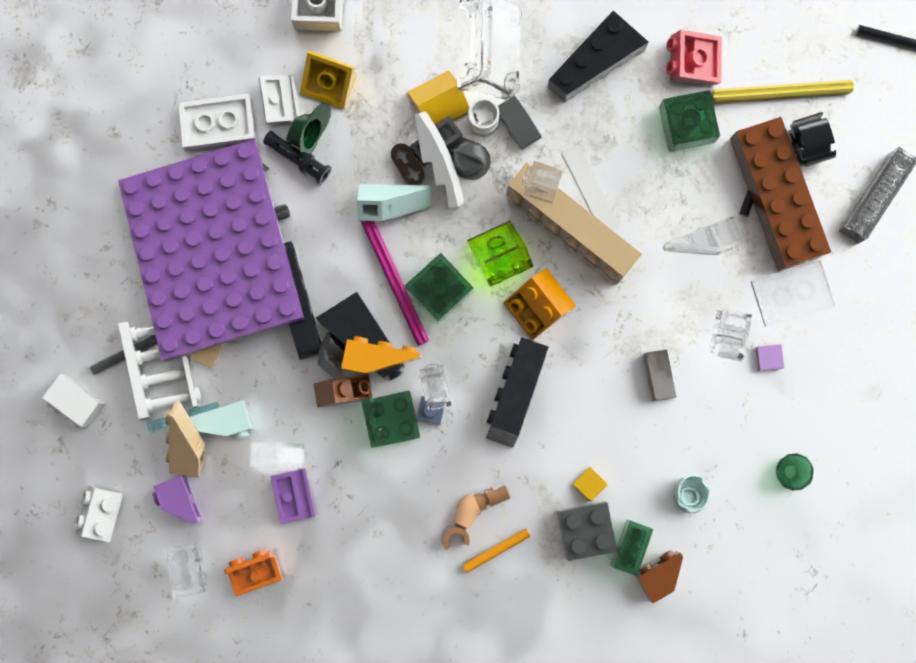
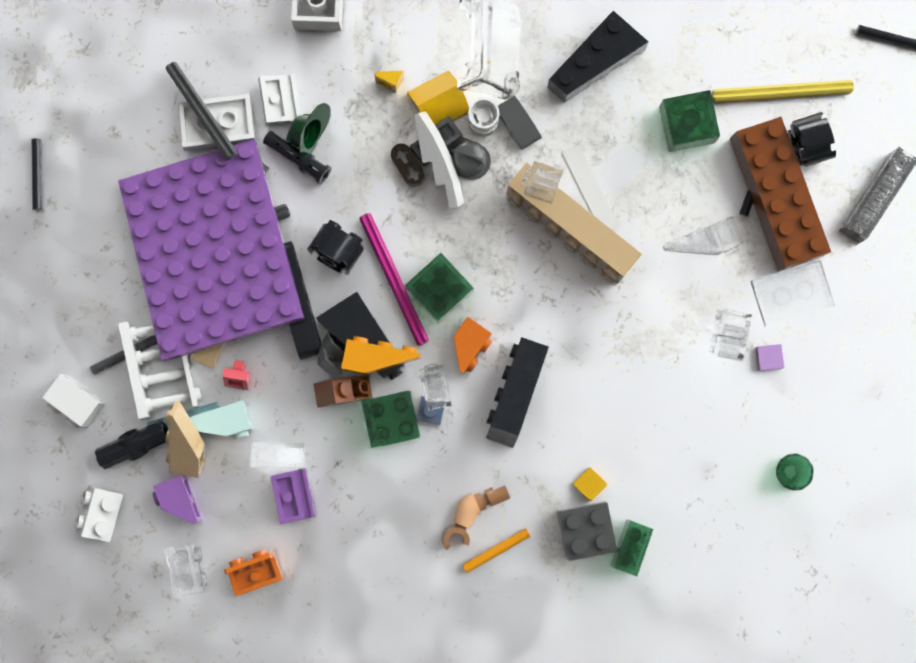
(36, 174): none -> black bar
(132, 445): none -> black piece
(201, 110): none -> dark grey axle
(237, 376): none -> coral tile
(327, 79): yellow slope -> none
(336, 247): none -> black brick
(390, 79): none -> yellow slope
(391, 201): light aqua slope -> none
(469, 341): none -> orange slope
(500, 253): clear neon green slope -> none
(539, 303): light orange slope -> none
(659, 375): slope -> none
(660, 578): dark orange slope -> none
(691, 493): light aqua hair -> none
(694, 58): coral plate -> none

